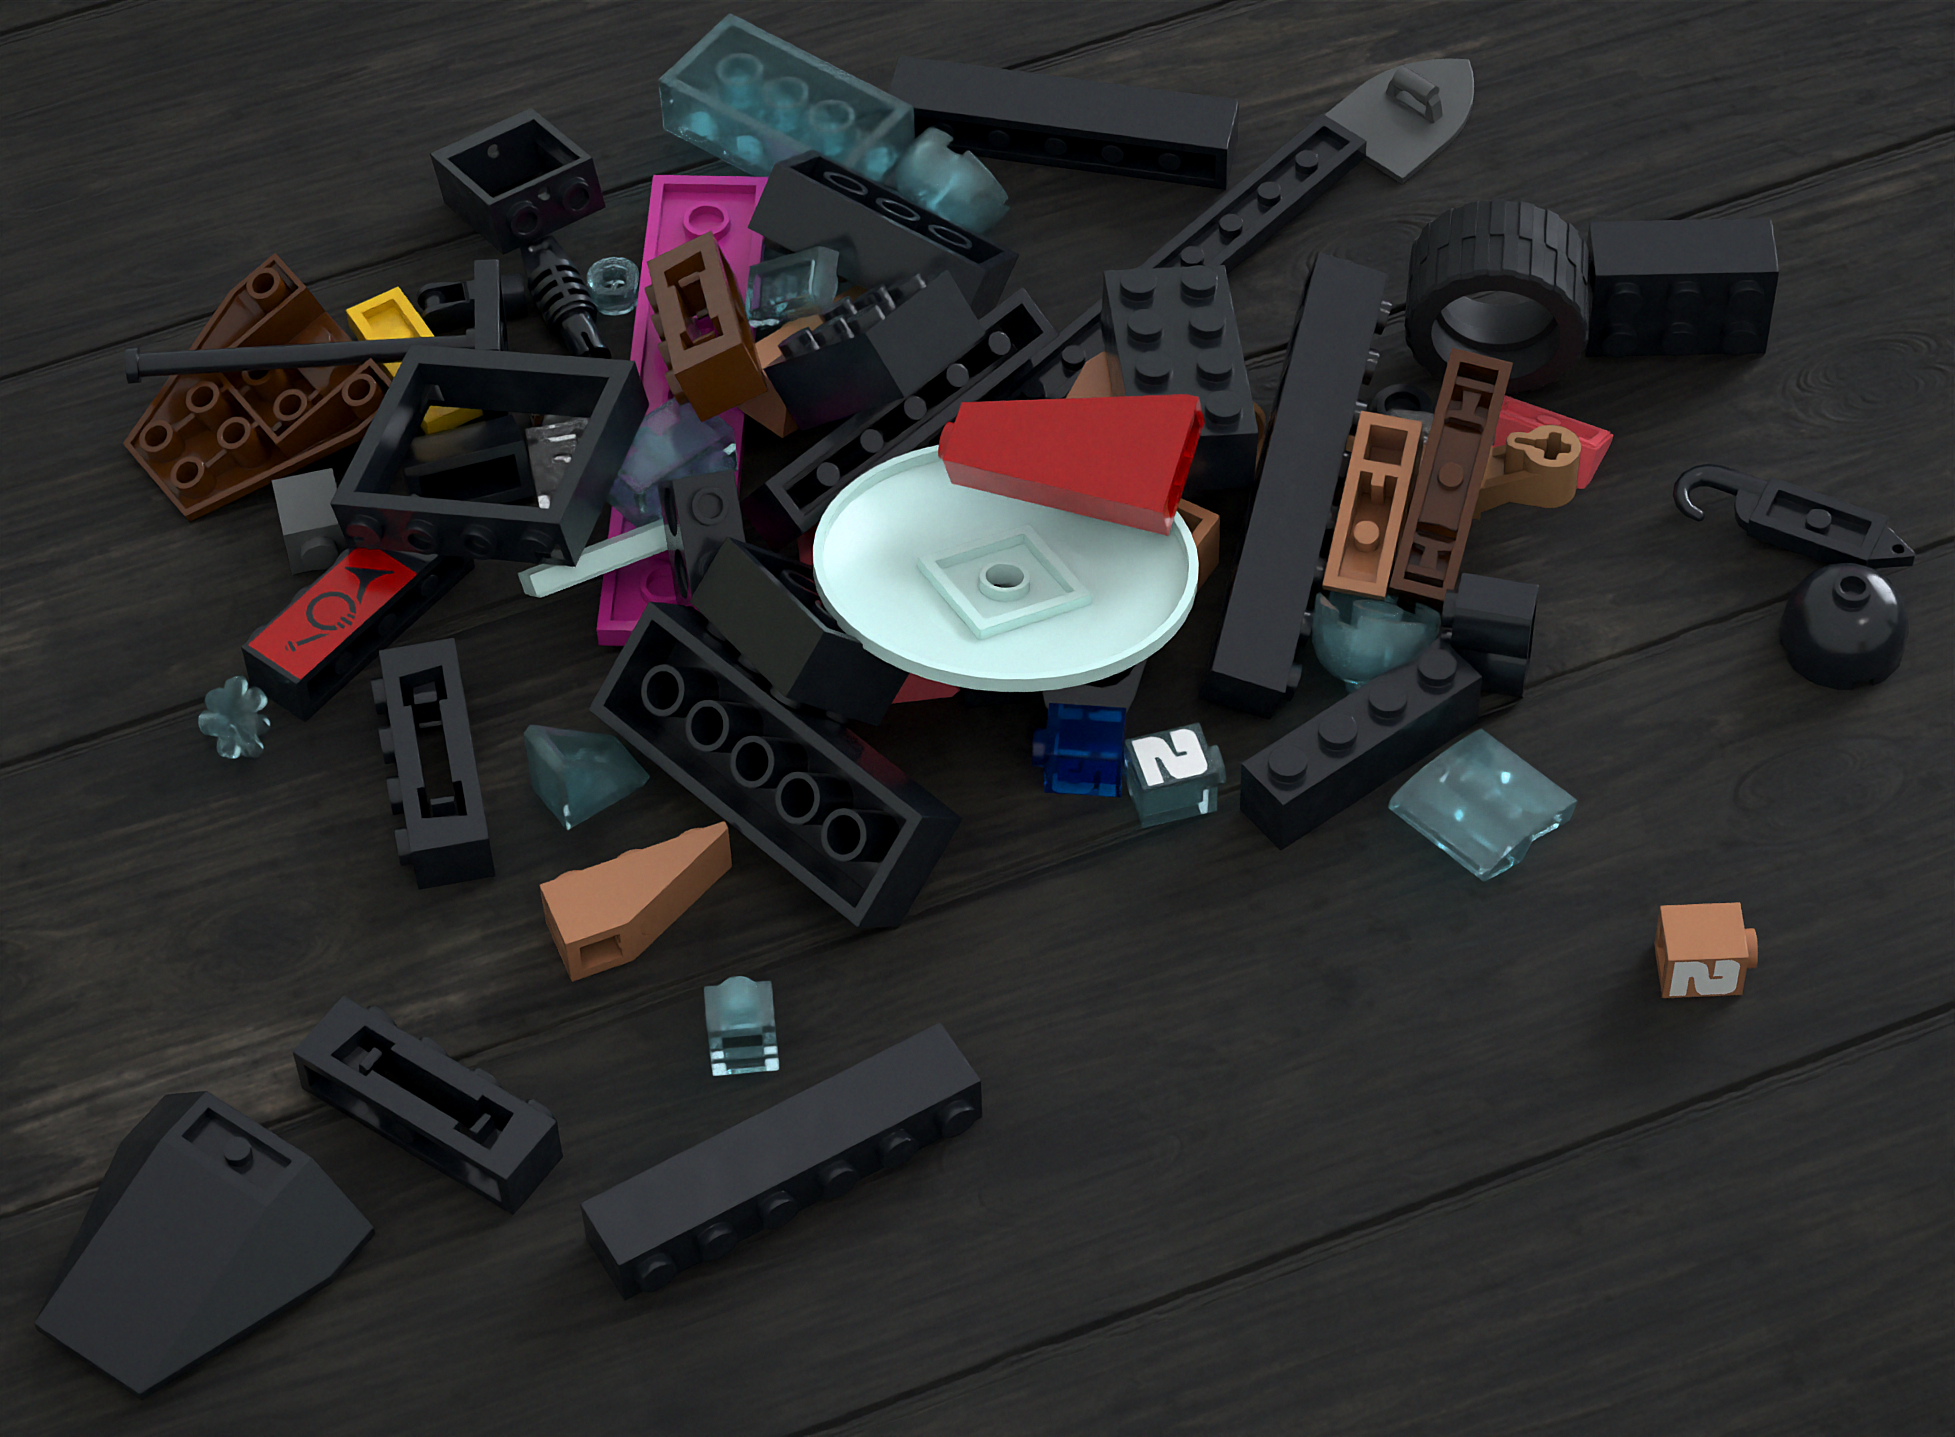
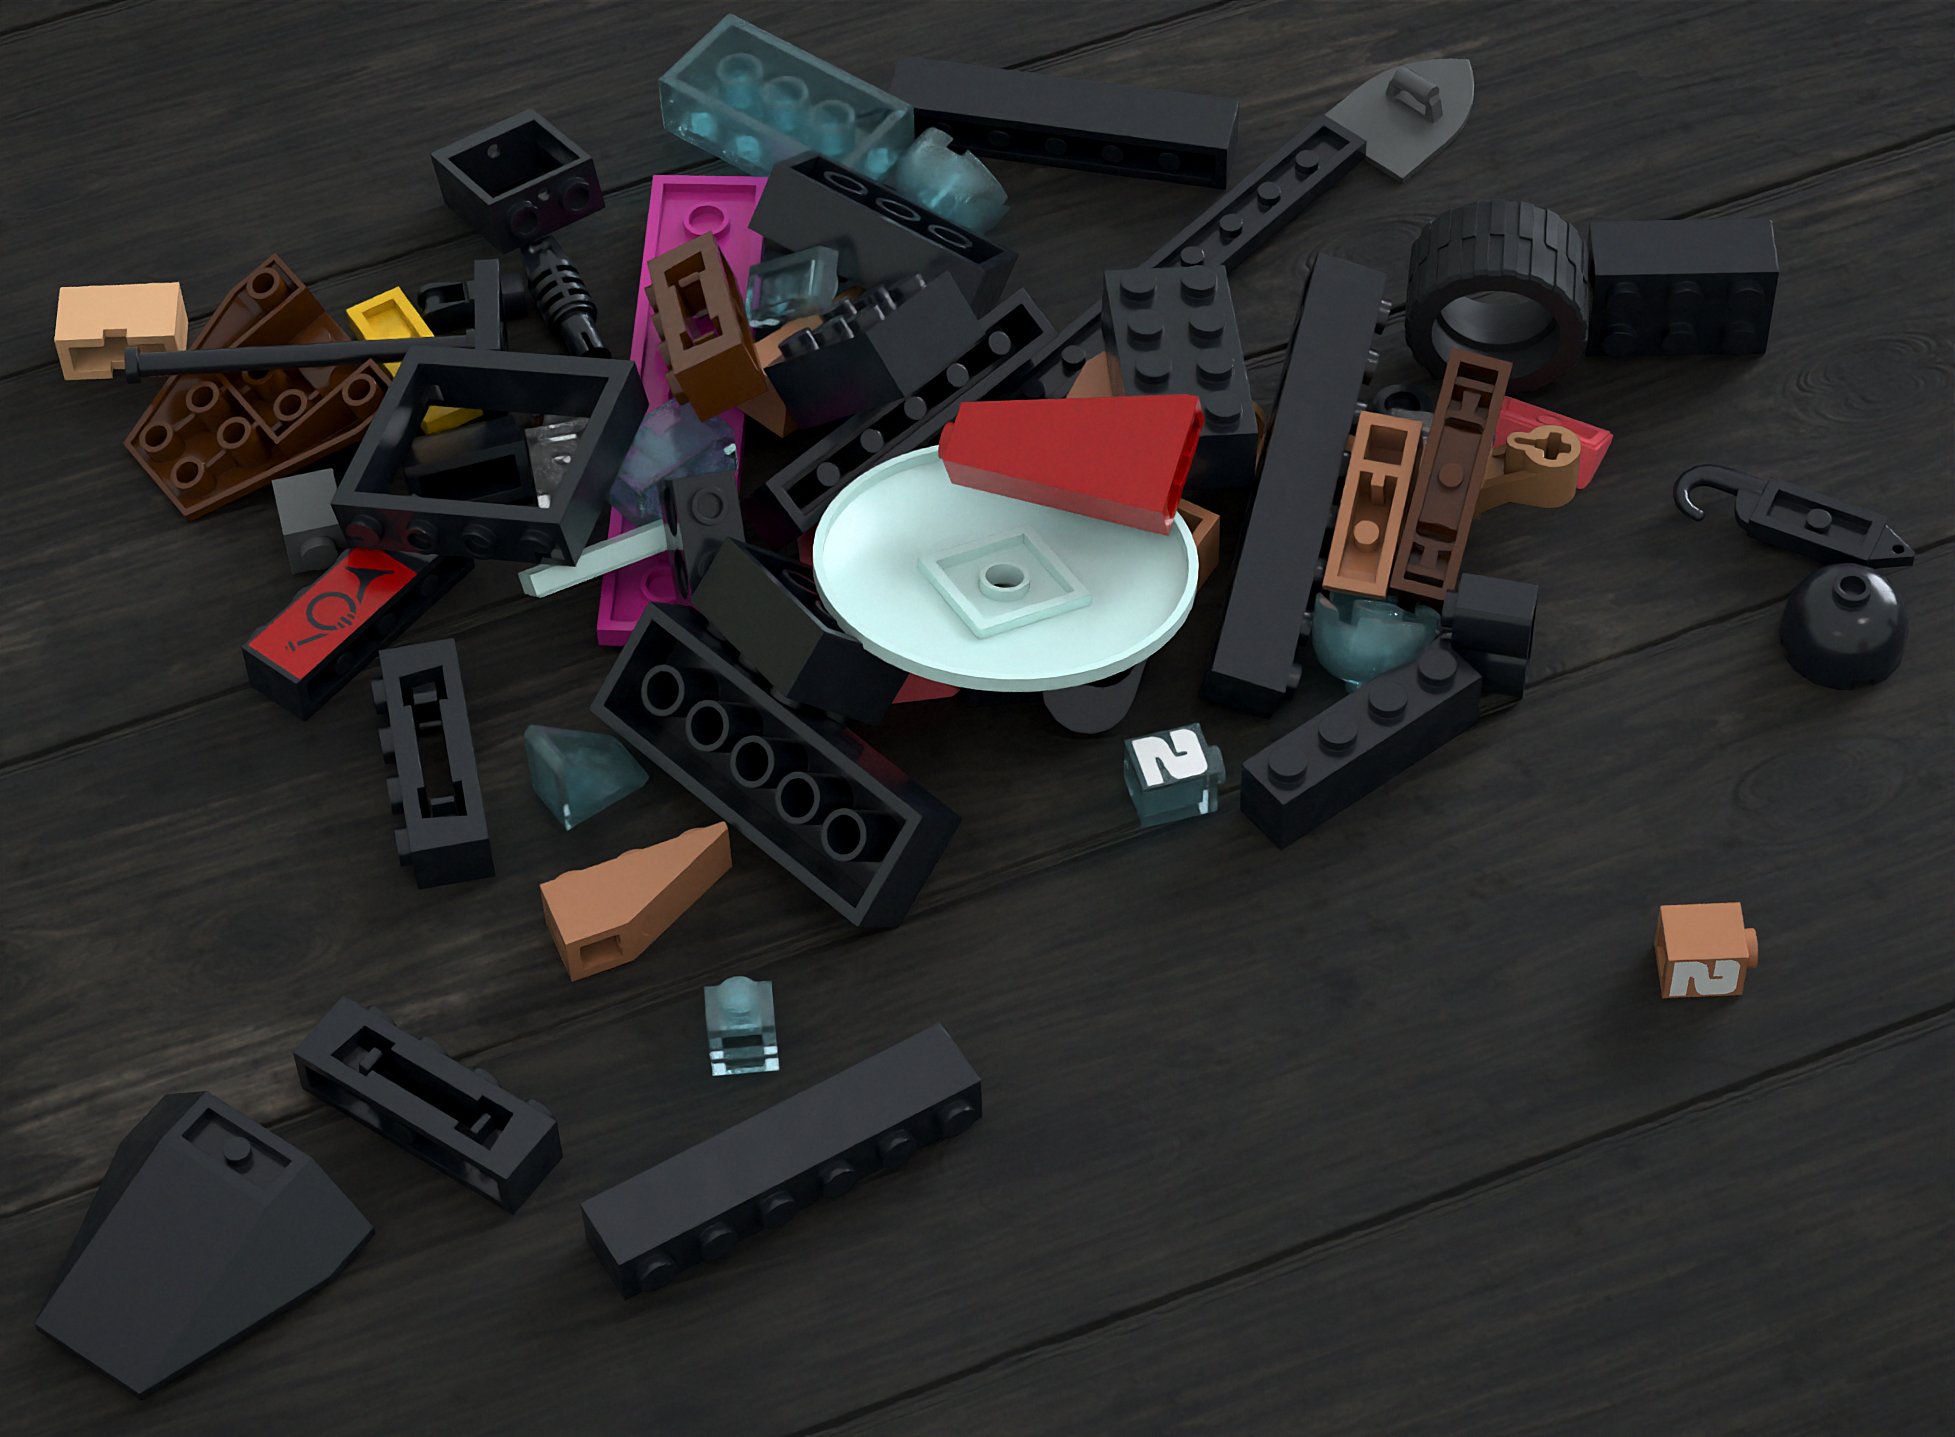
(102, 321): none -> light nougat brick
(235, 718): clear light blue plant -> none
(614, 271): clear light blue bush -> none
(1082, 750): clear blue brick -> none
(1482, 804): clear light blue slope -> none

